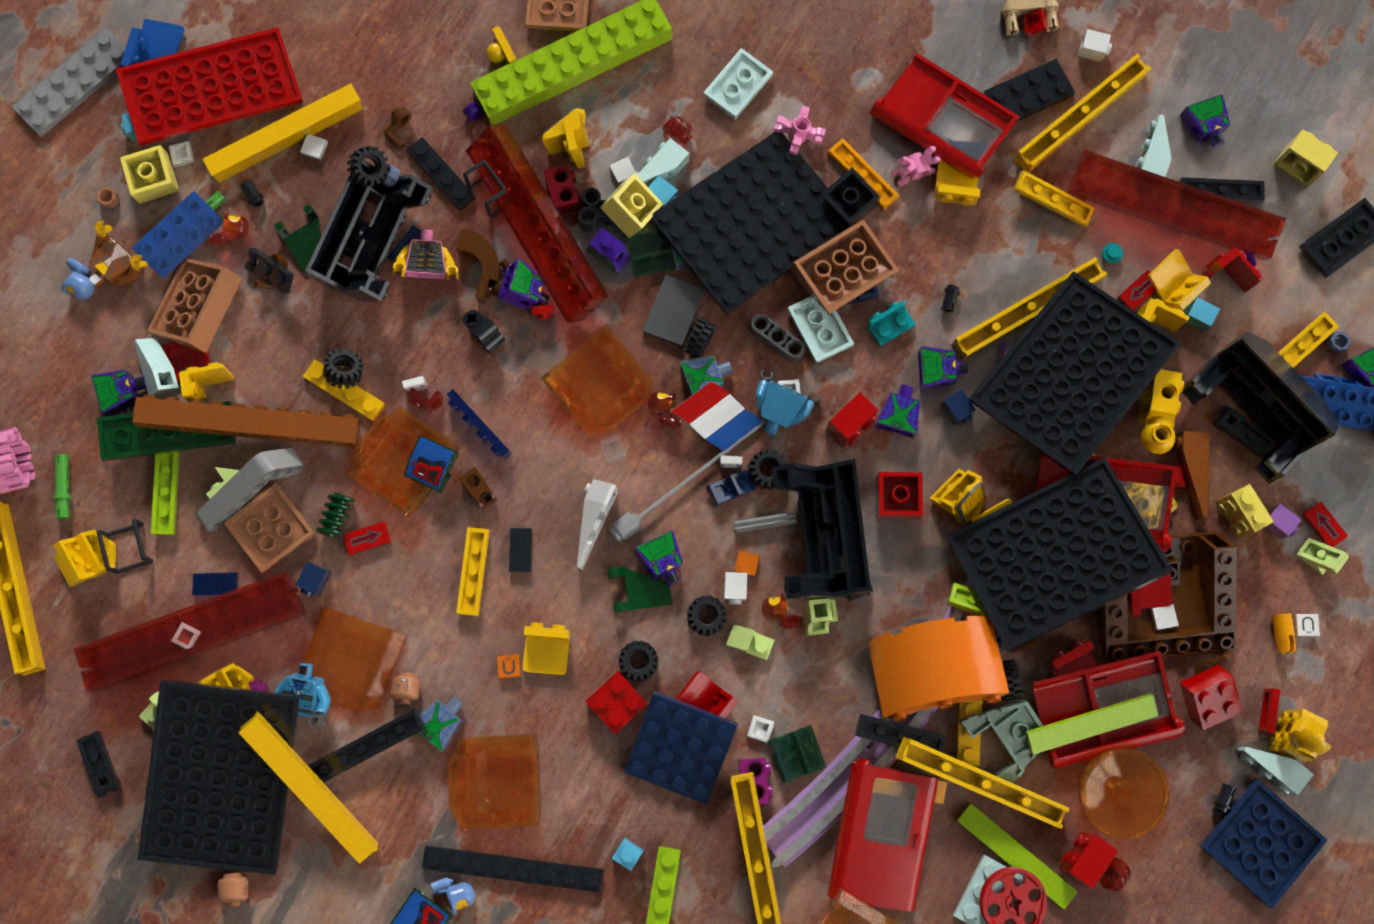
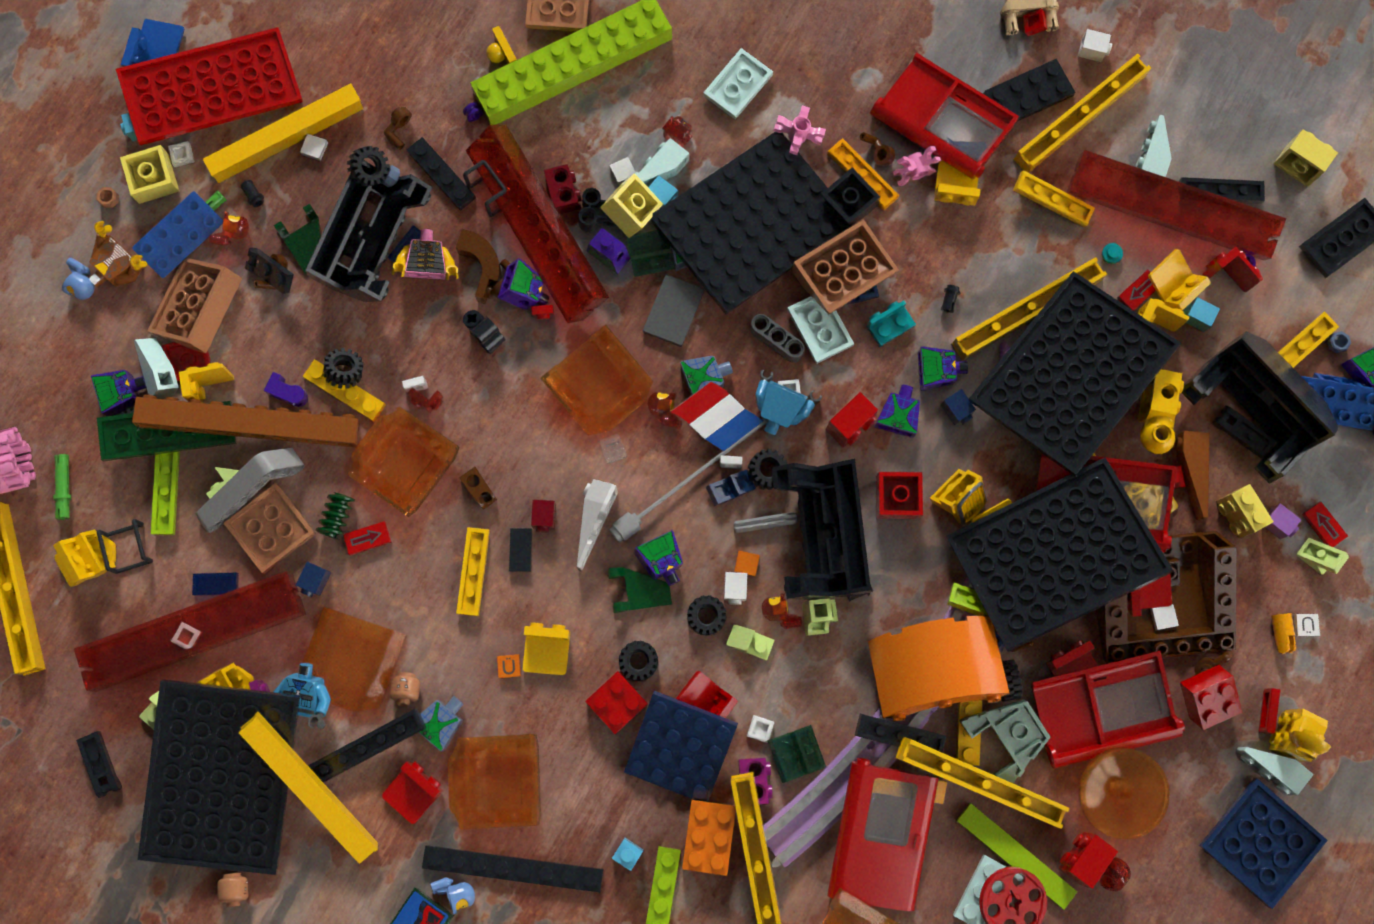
(71, 83): light grey plate -> none
(292, 394): none -> dark purple leg
(412, 792): none -> red bracket
(430, 464): slope -> none
(483, 432): clear blue plate -> none
(543, 515): none -> dark red brick
(569, 136): yellow piece -> none
(699, 338): black tyre -> none
(709, 837): none -> orange brick
(884, 154): none -> reddish brown plate
(1091, 723): lime tile -> none
(1207, 119): torso -> none
(1224, 798): black pin -> none

